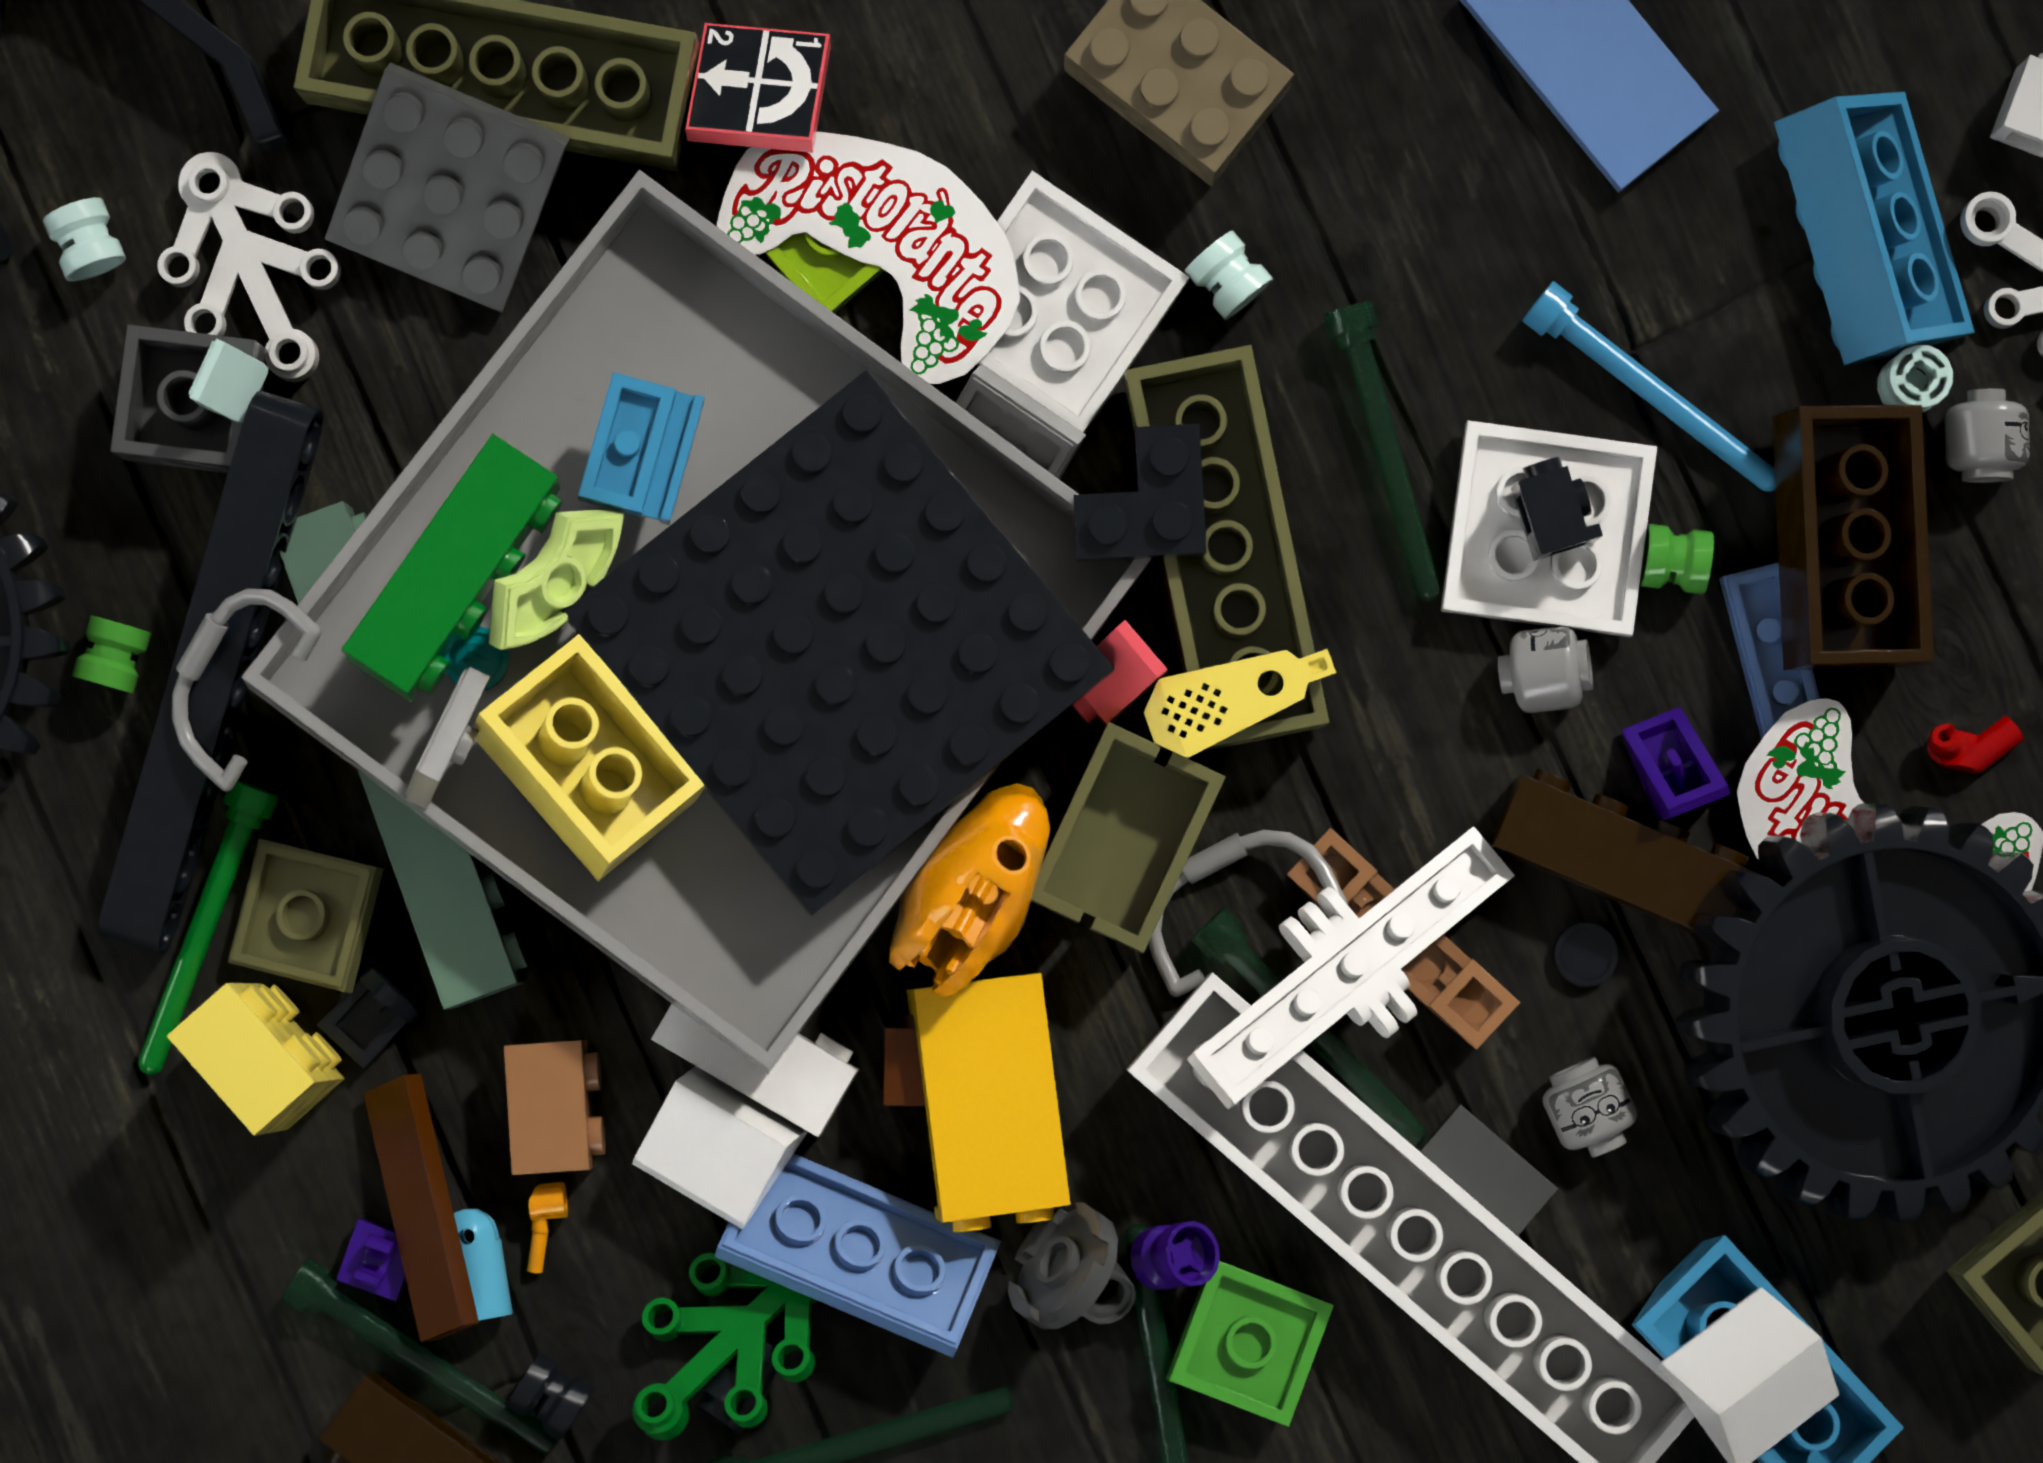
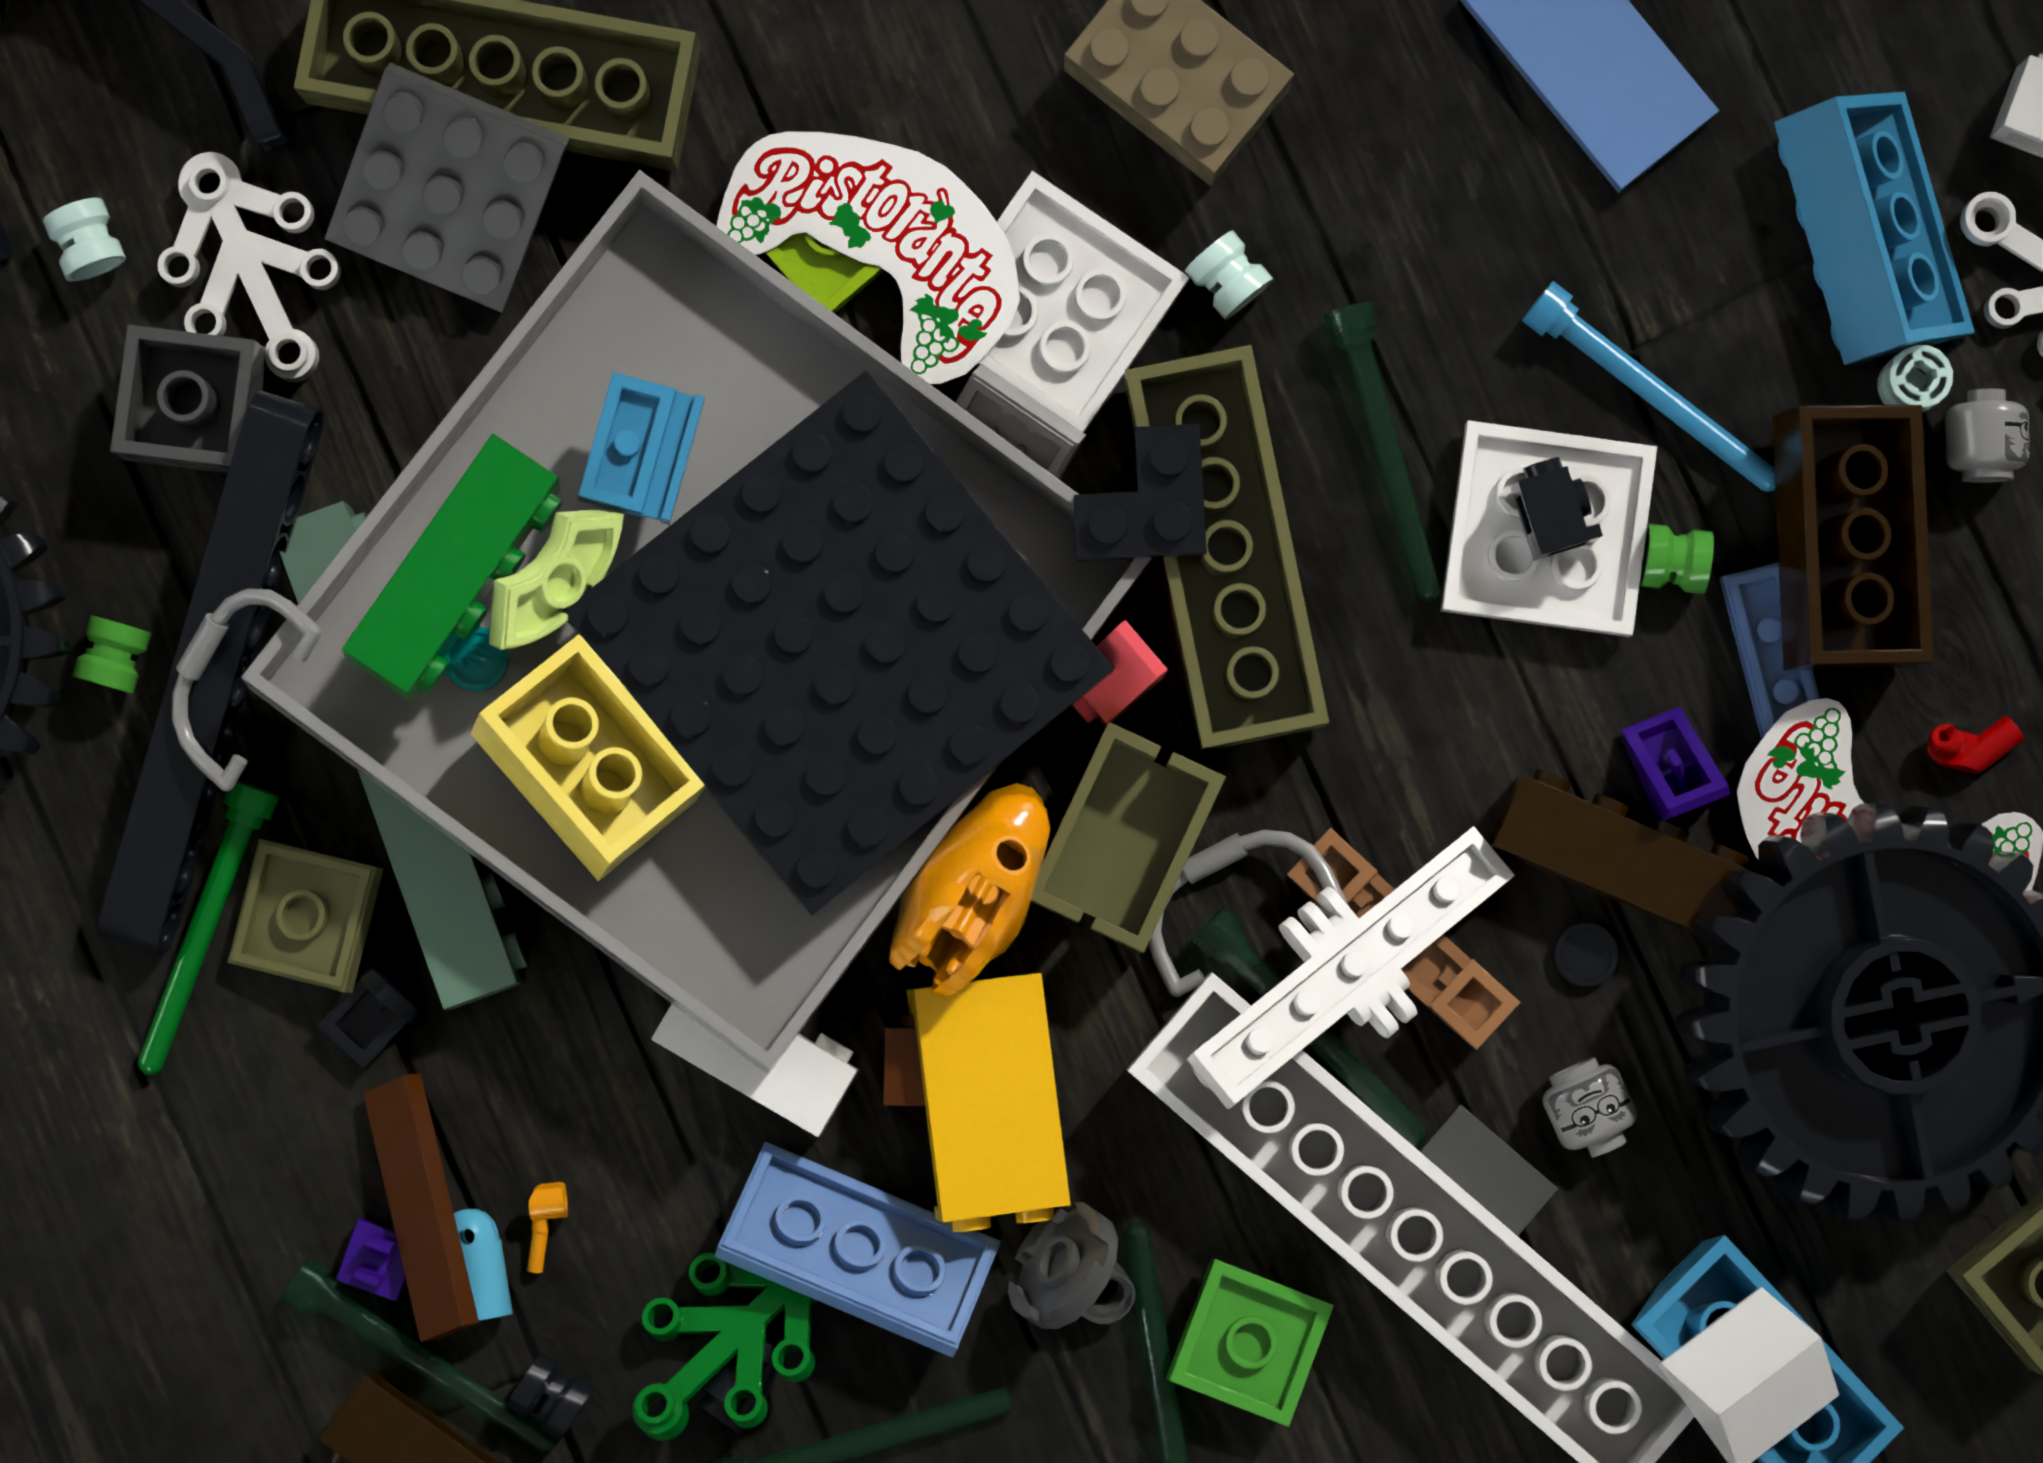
(227, 381): light aqua slope -> none
(258, 1055): light yellow brick -> none
(450, 739): light grey plate -> none
(553, 1107): medium nougat brick -> none
(717, 1146): white slope -> none
(758, 87): tile -> none
(1175, 1255): dark purple wheel -> none
(1238, 694): light yellow piece -> none
(1546, 669): light grey head -> none

